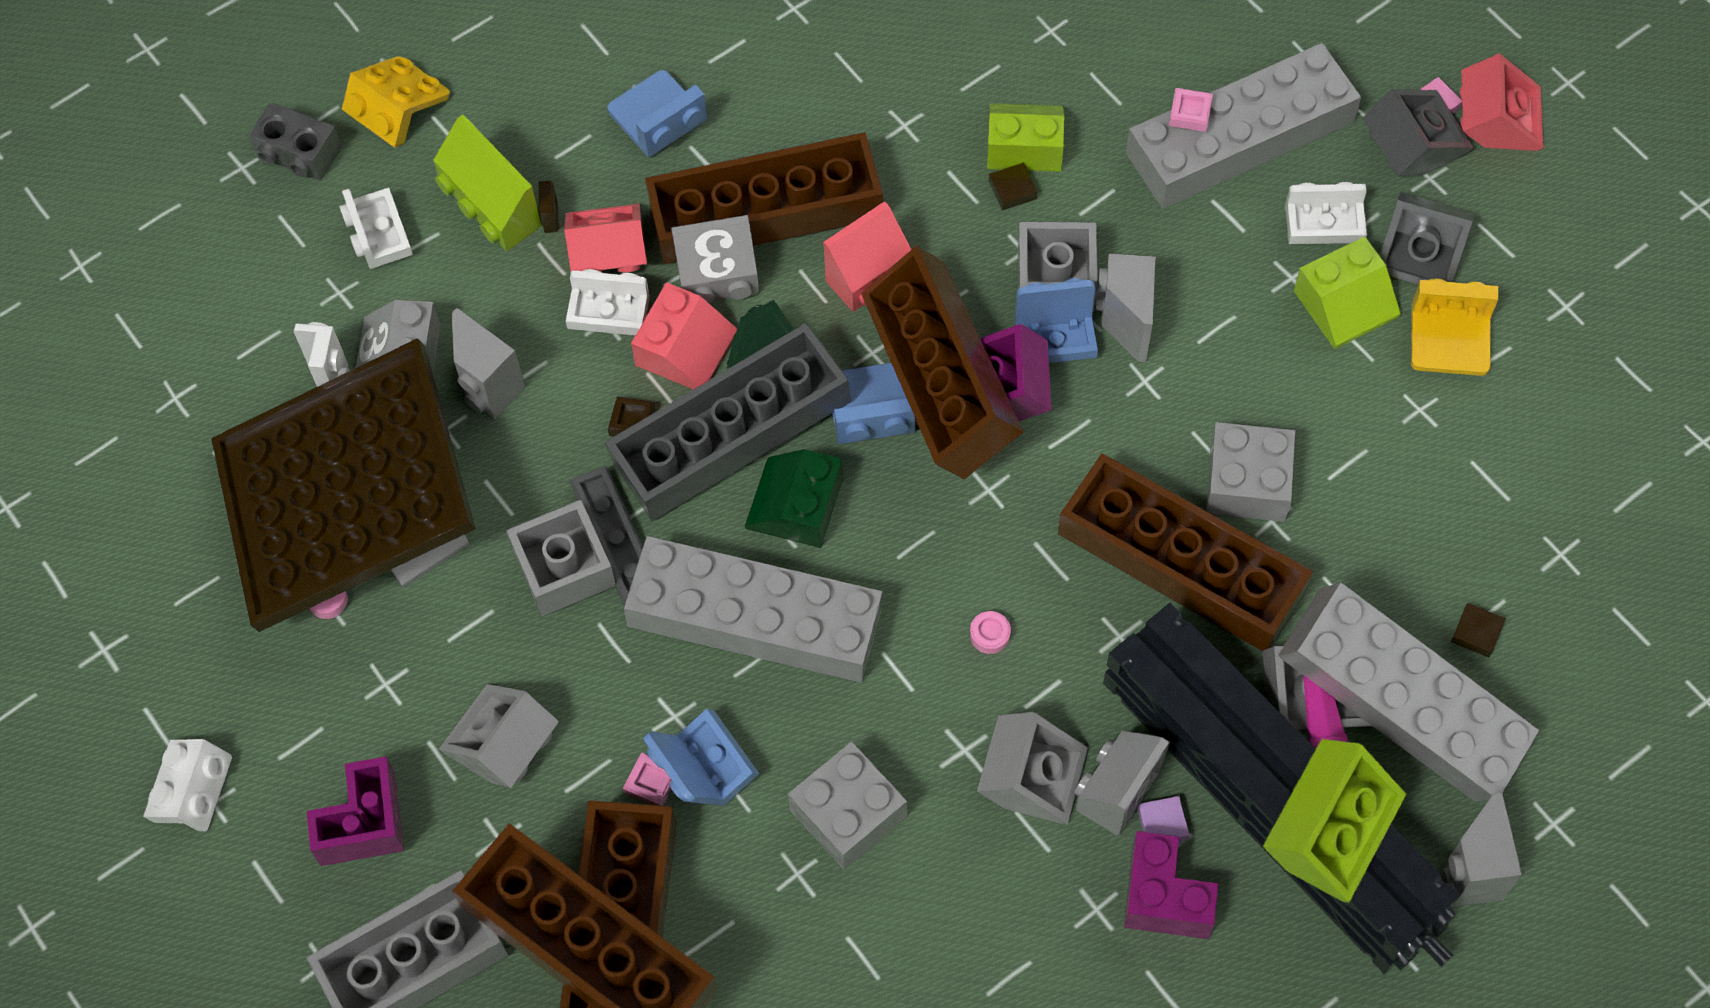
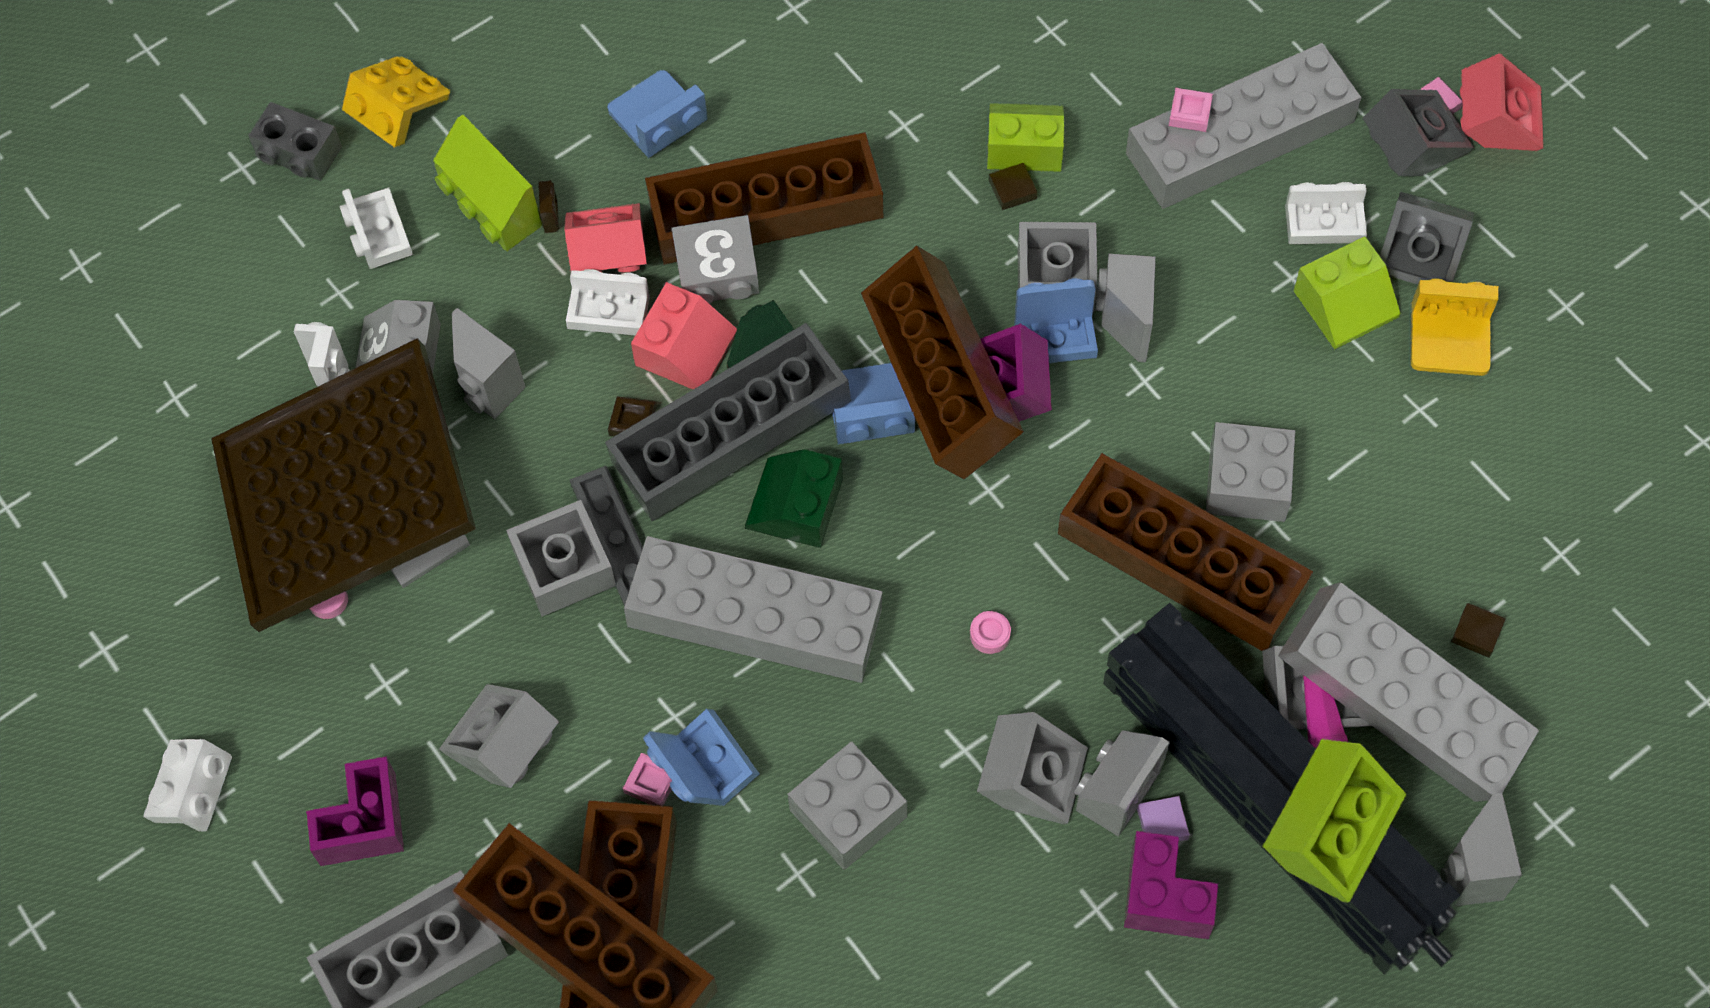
(863, 253): coral slope -> none

